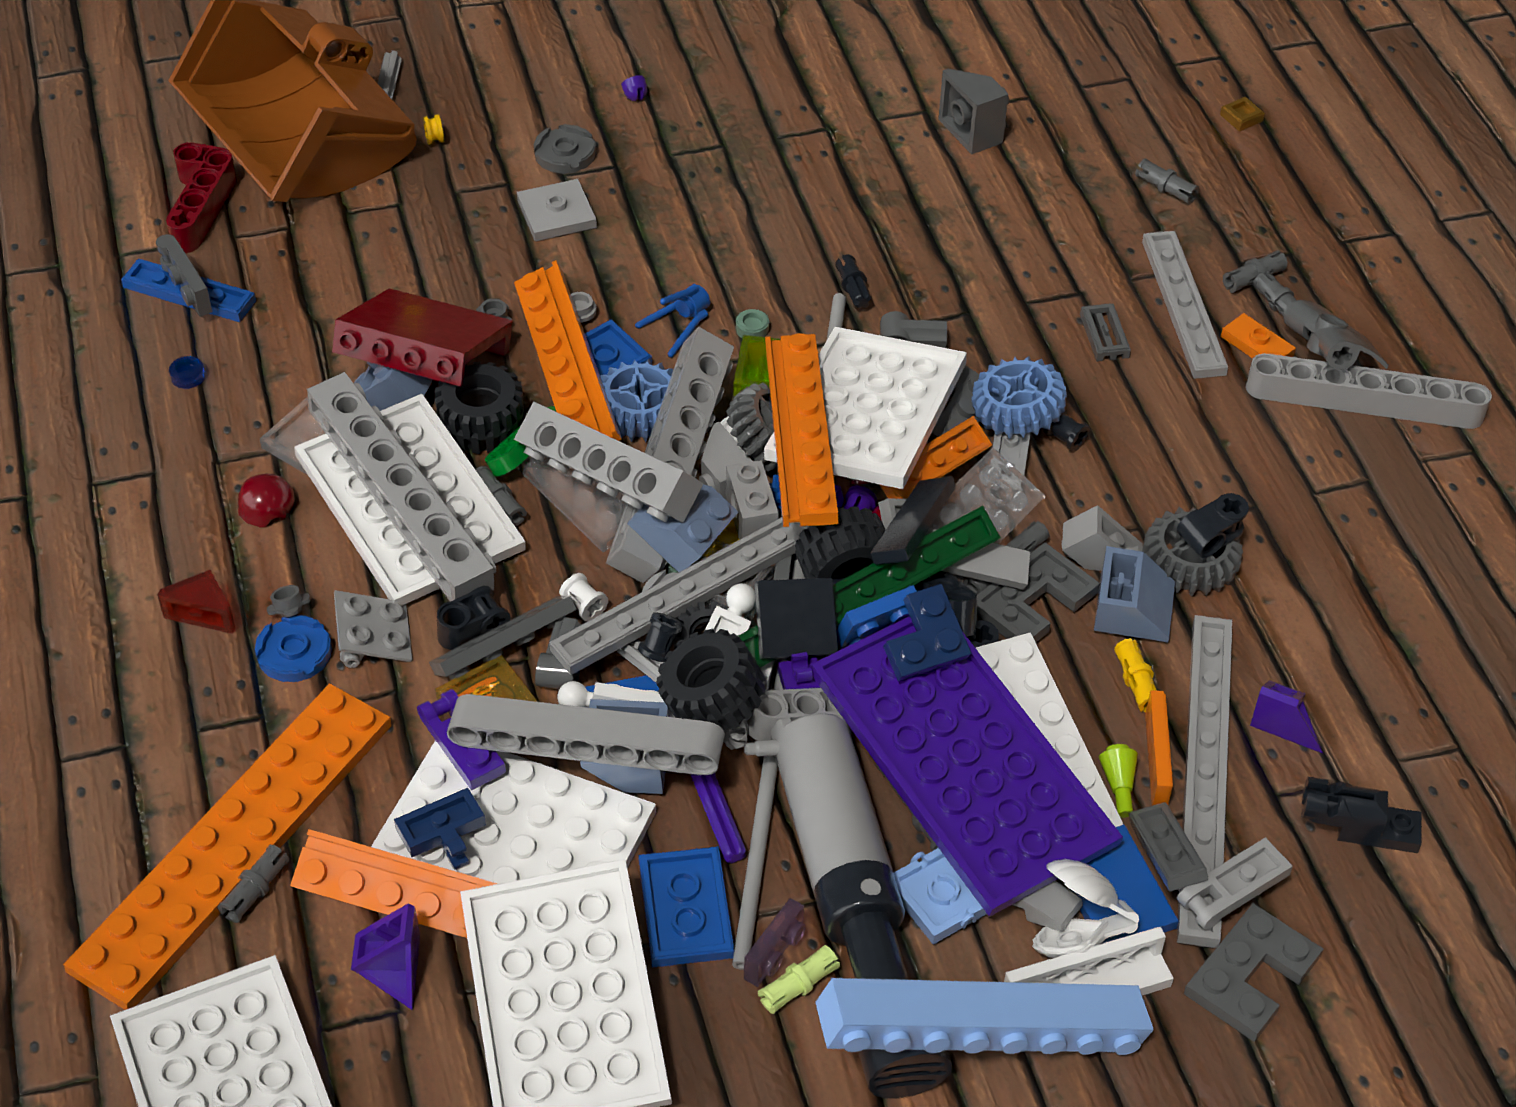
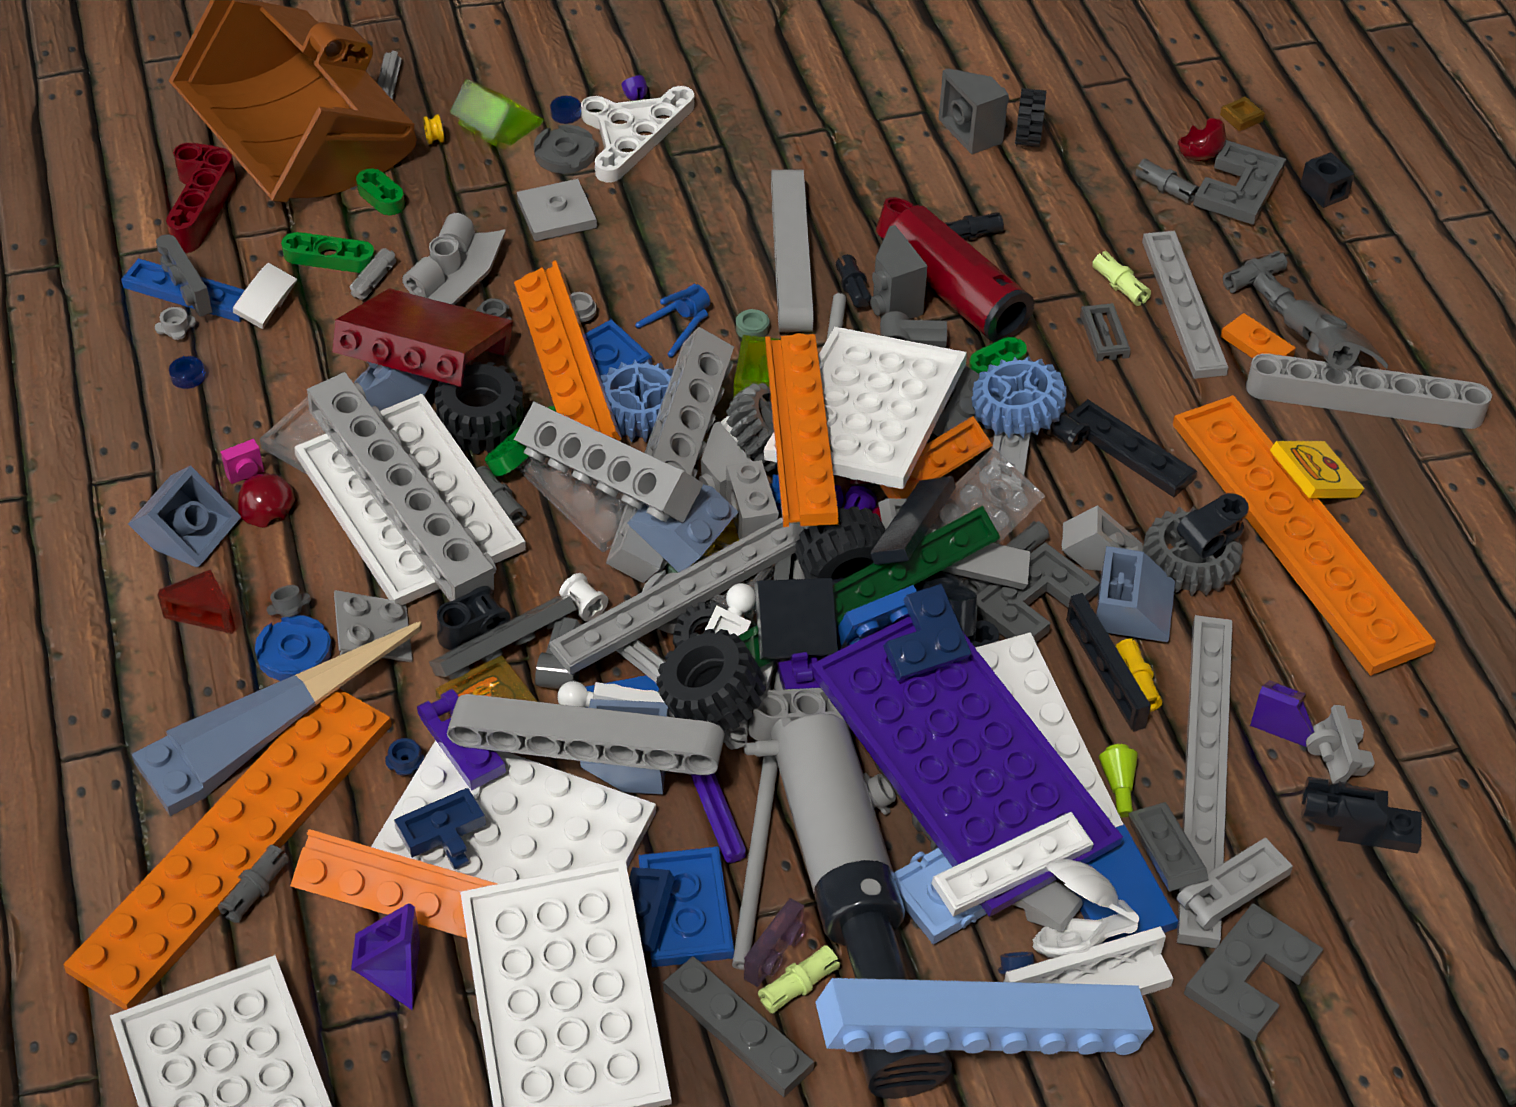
(174, 323): none -> light grey plate
(185, 518): none -> sand blue slope
(213, 746): none -> sand blue plate
(242, 461): none -> dark pink plate
(264, 295): none -> white slope
(306, 250): none -> green beam
(372, 274): none -> light grey axle
(386, 188): none -> green beam
(403, 749): none -> dark blue plate
(455, 262): none -> light grey panel
(493, 114): none -> clear neon green slope
(565, 109): none -> clear blue tile
(640, 117): none -> white beam
(650, 897): none -> dark blue plate
(660, 636): black bush -> none
(738, 1026): none -> dark grey plate
(791, 251): none -> light grey beam
(880, 792): none -> light grey plate
(898, 277): none -> dark grey slope
(960, 272): none -> dark red piece
(973, 227): none -> black pin
(996, 351): none -> green beam
(1011, 863): none -> white tile
(1015, 960): none -> dark blue plate
(1030, 117): none -> black tyre
(1108, 662): none -> black tile
(1121, 278): none -> yellowish green pin
(1134, 449): none -> black tile
(1158, 748): orange tile -> none
(1205, 142): none -> dark red hair
(1245, 200): none -> dark grey plate
(1305, 537): none -> orange plate
(1316, 469): none -> yellow tile
(1327, 179): none -> black brick
(1337, 743): none -> light grey hips

